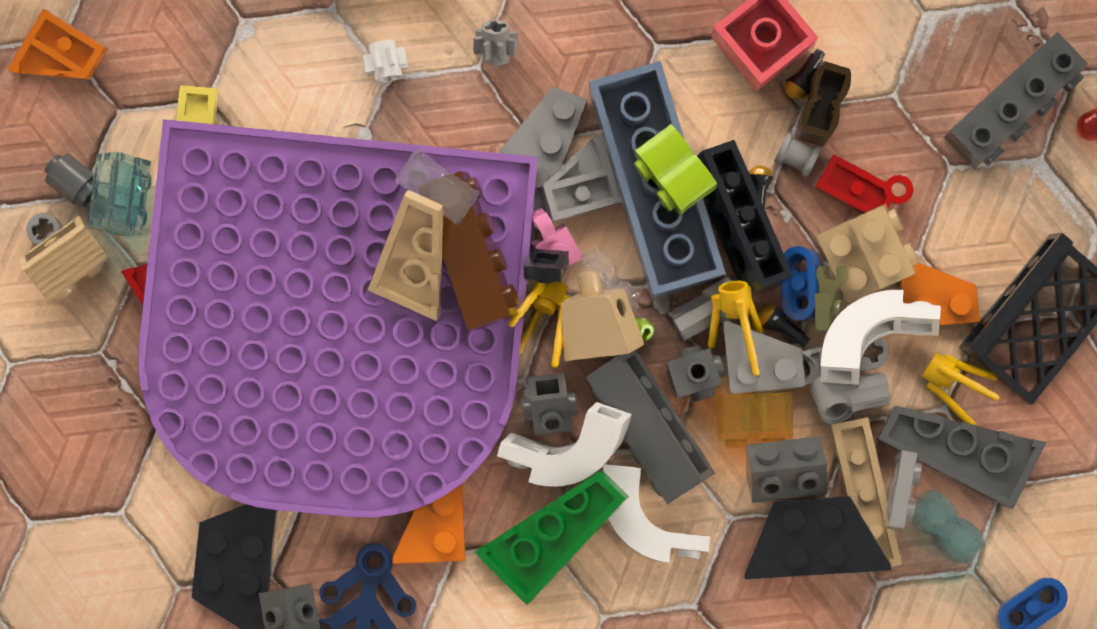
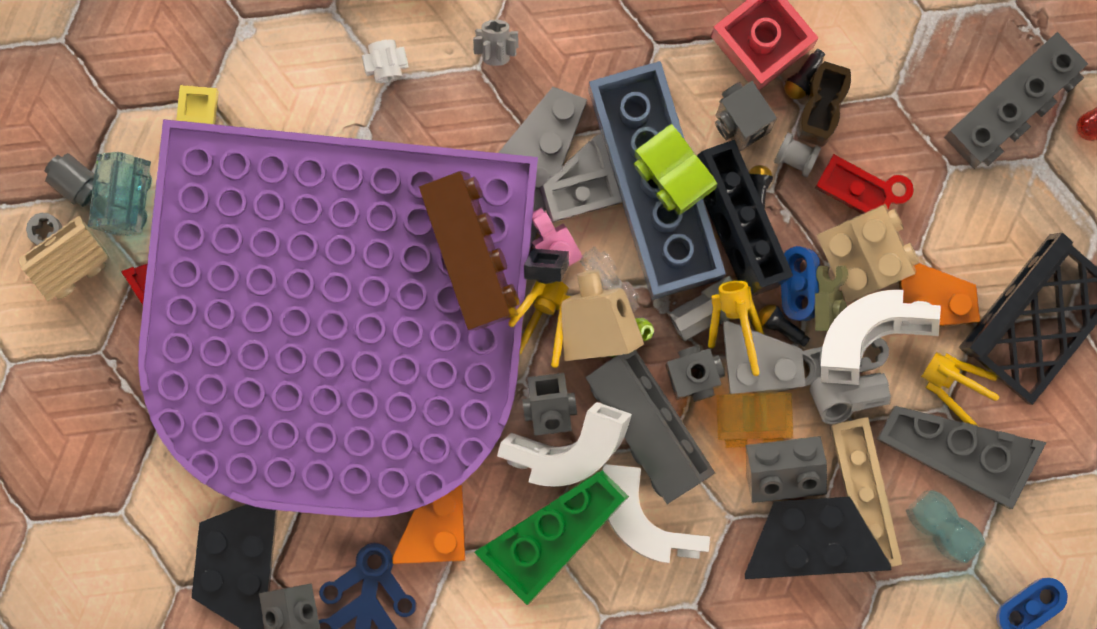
(57, 50): orange wing -> none
(412, 257): tan wing -> none
(438, 184): clear plate -> none
(744, 115): none -> dark grey brick
(906, 474): light grey wing -> none

